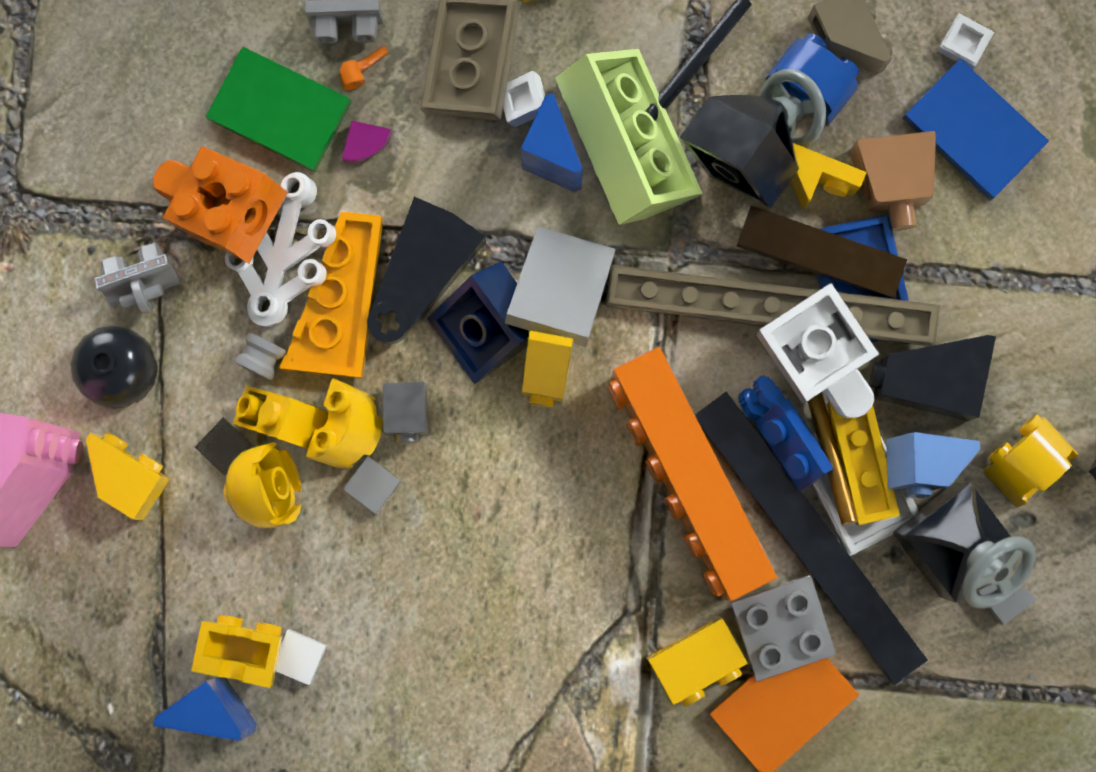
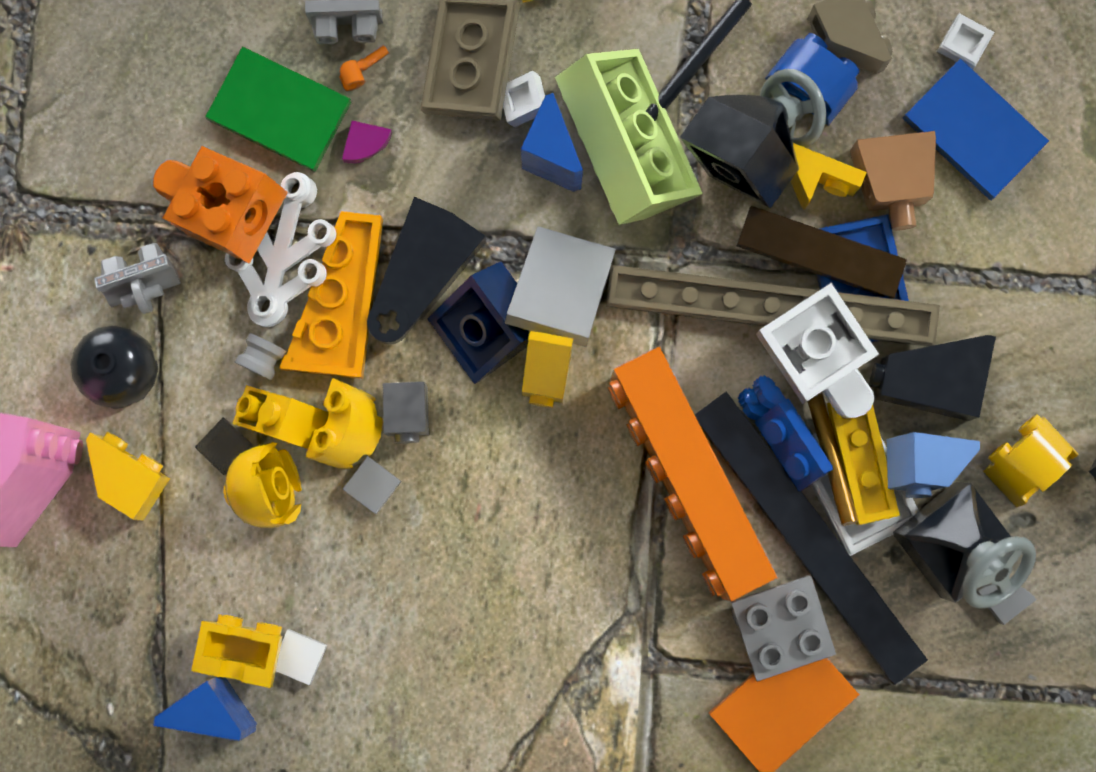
(697, 662): yellow brick -> none

